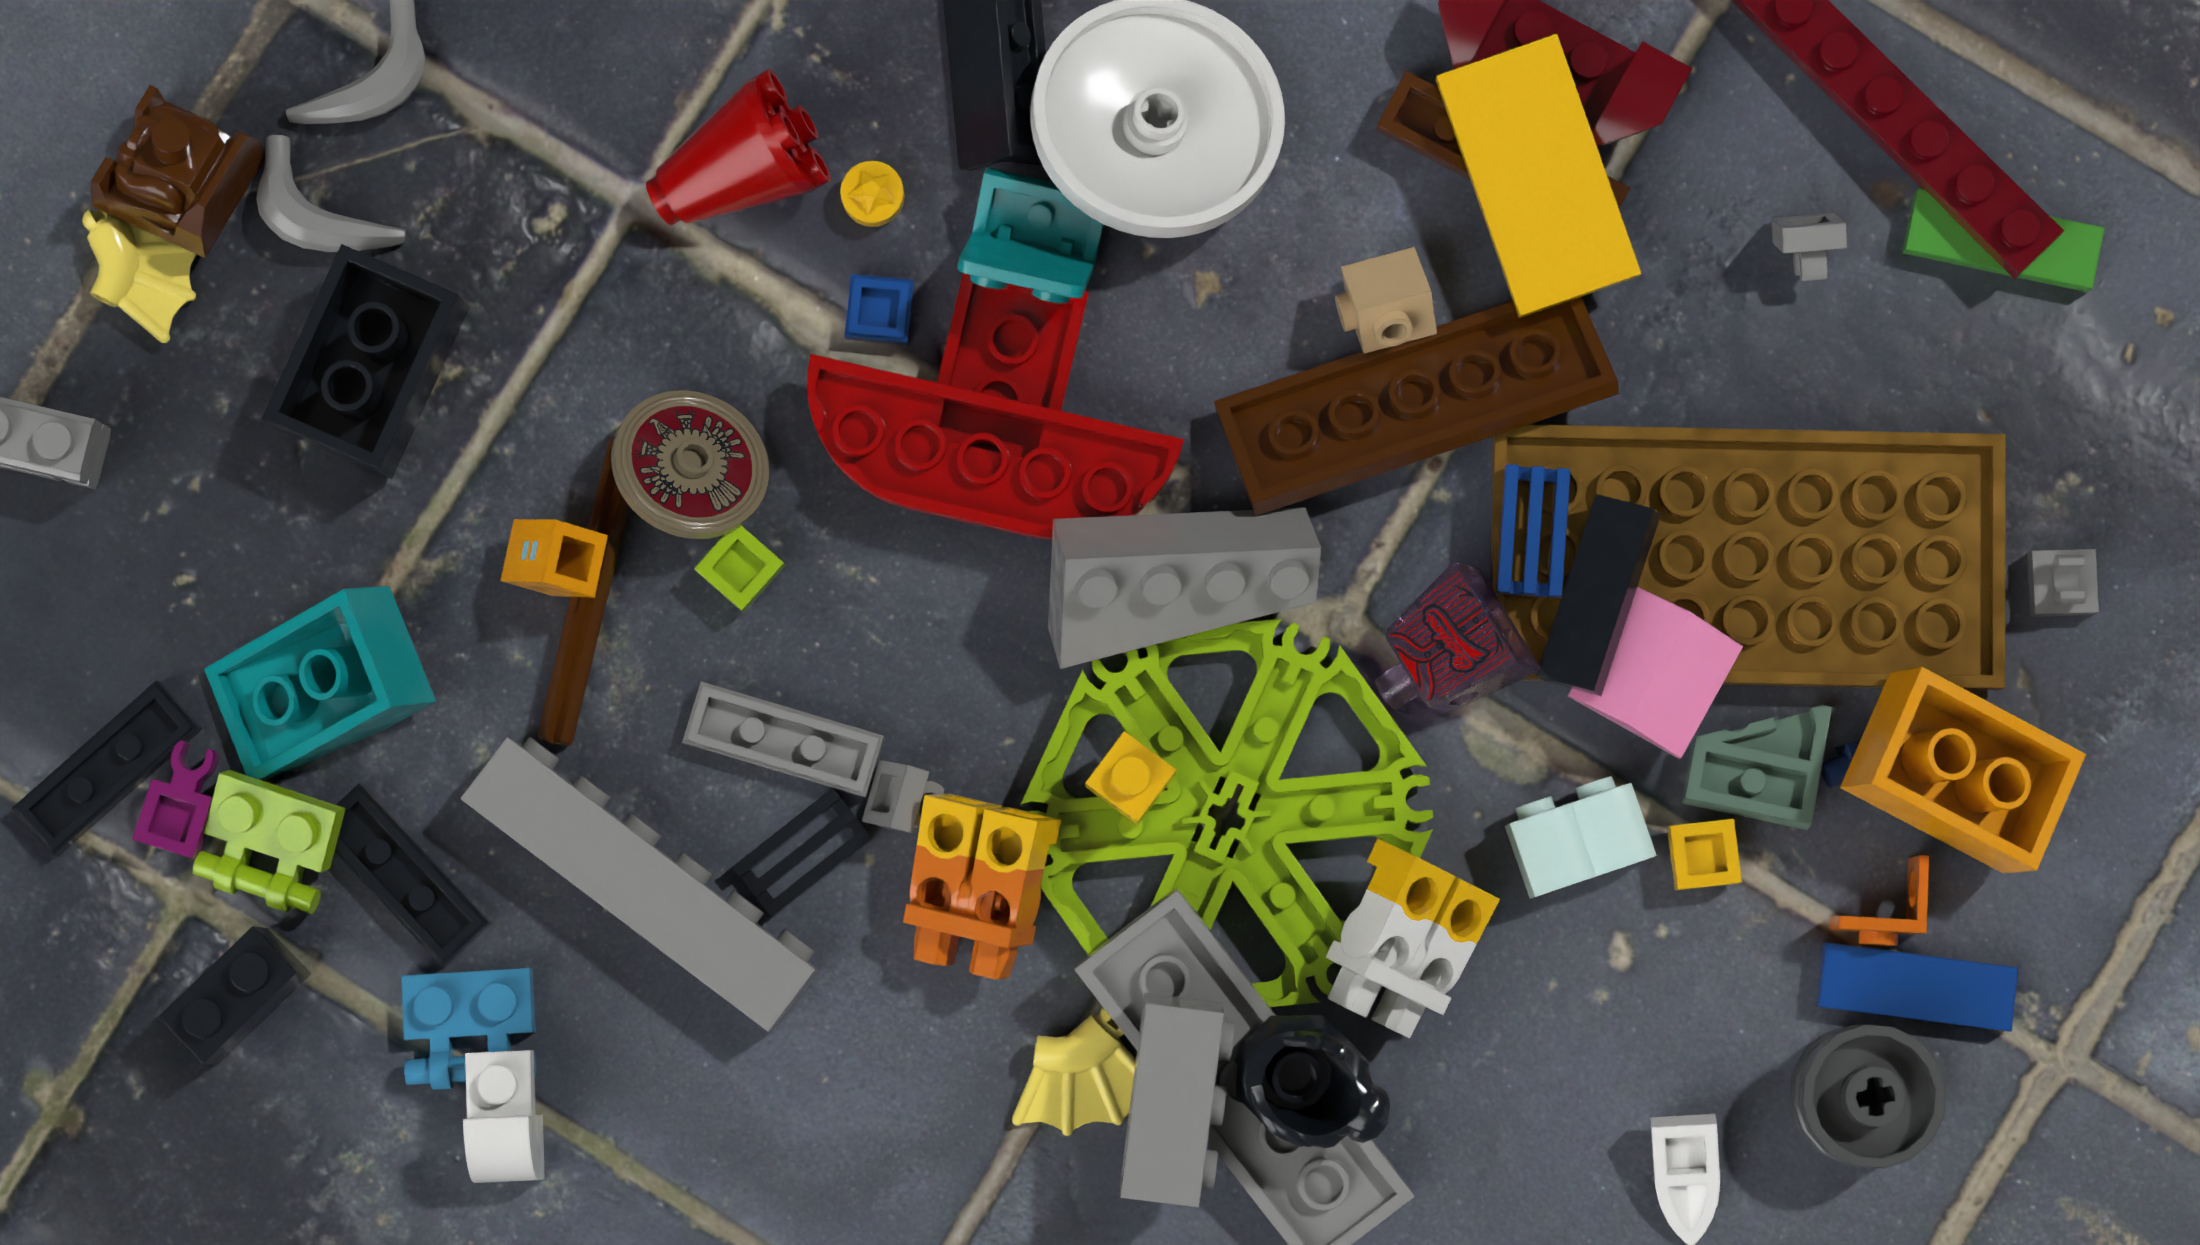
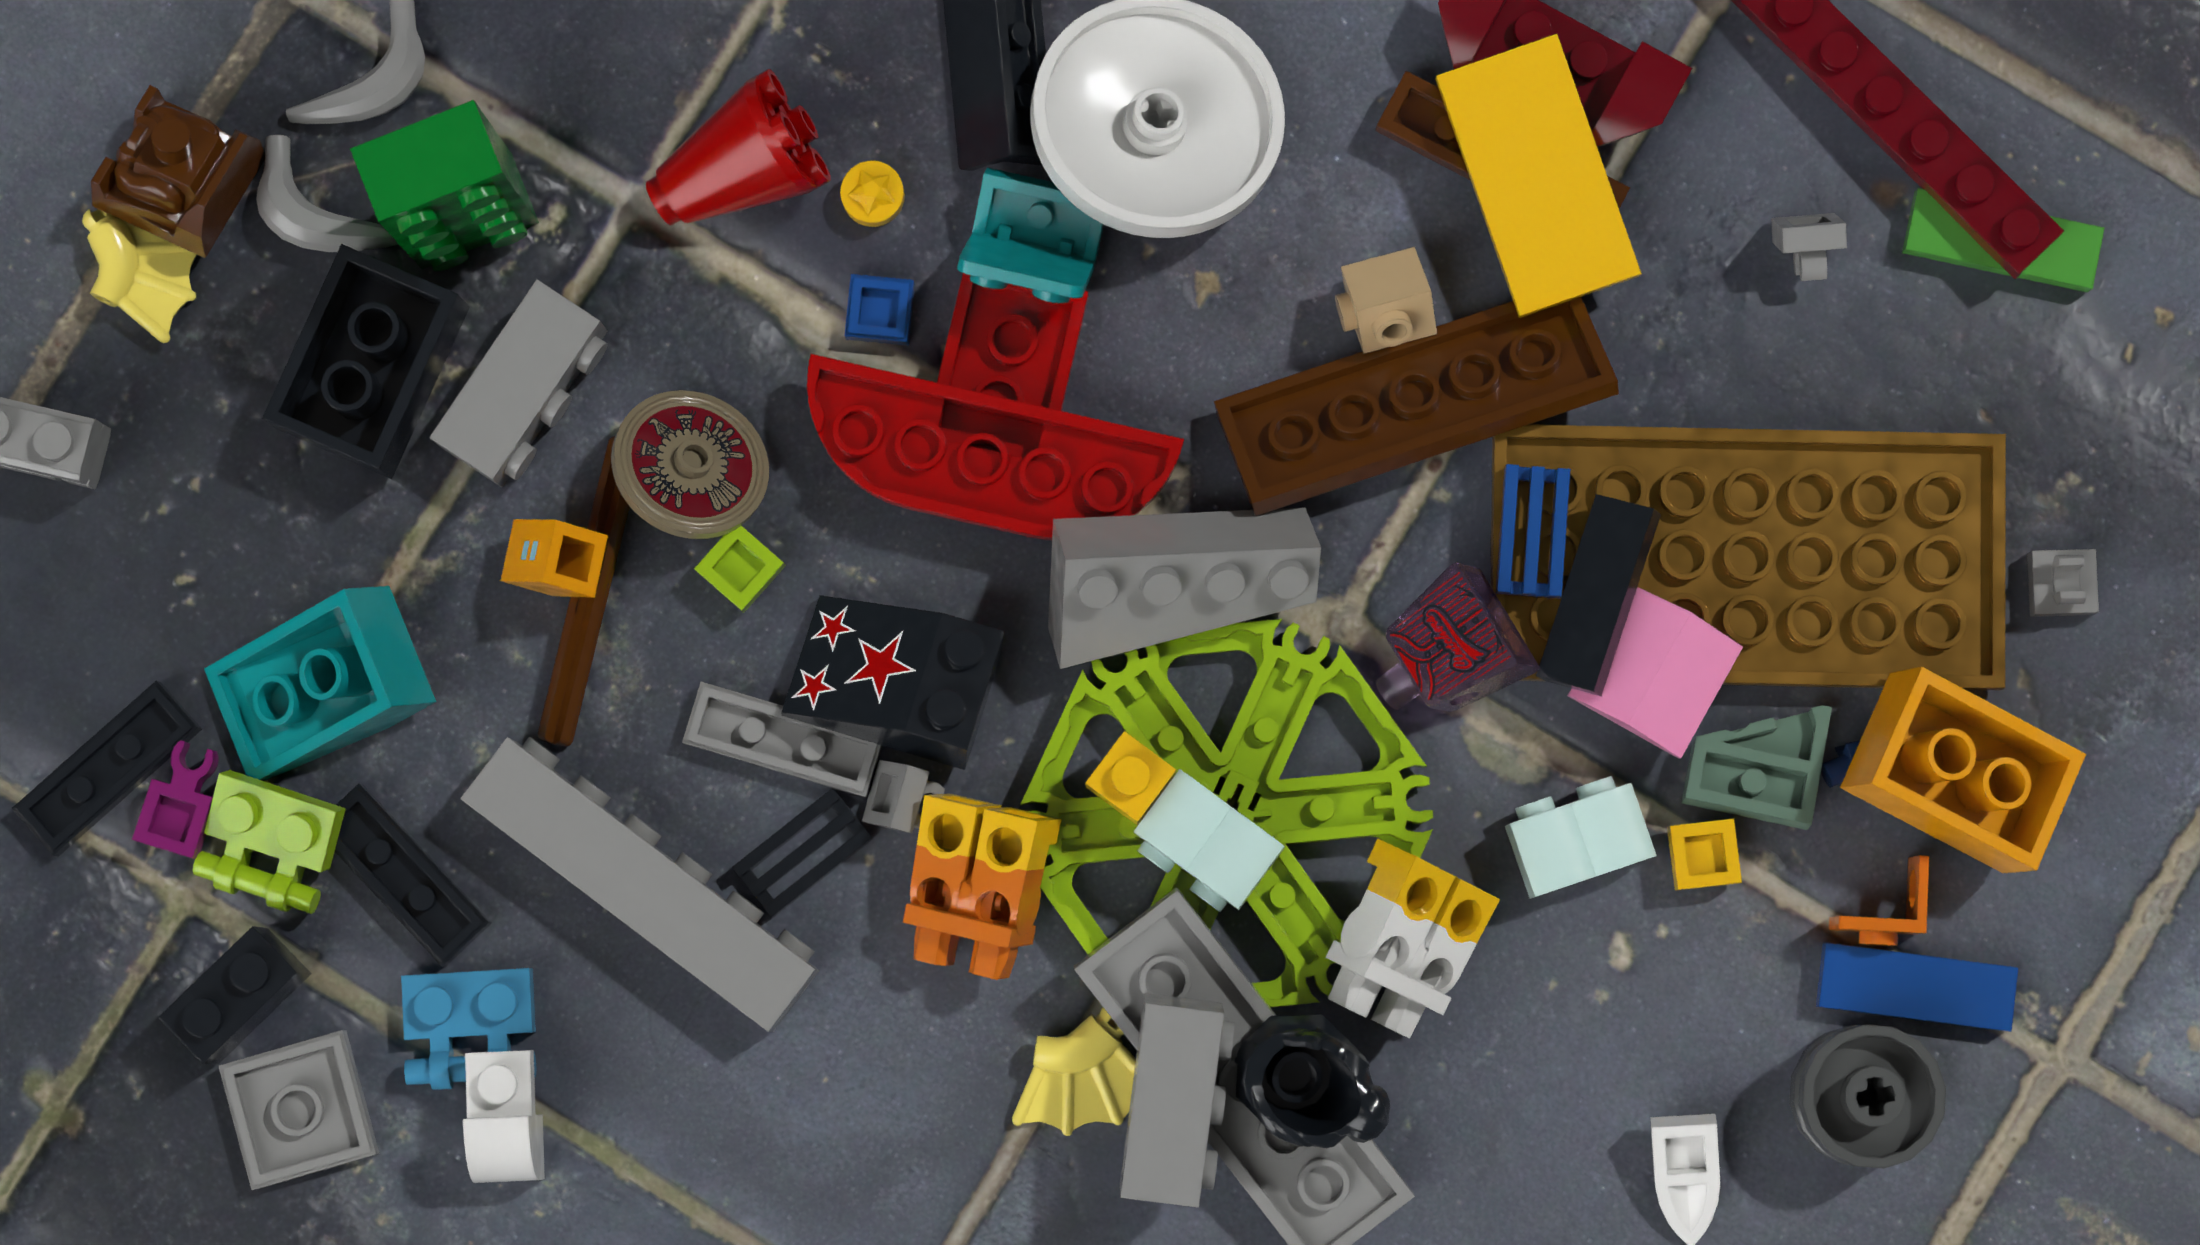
(298, 1109): none -> light grey tile
(445, 187): none -> green brick
(521, 385): none -> light grey brick
(895, 677): none -> black slope
(1207, 841): none -> light aqua brick

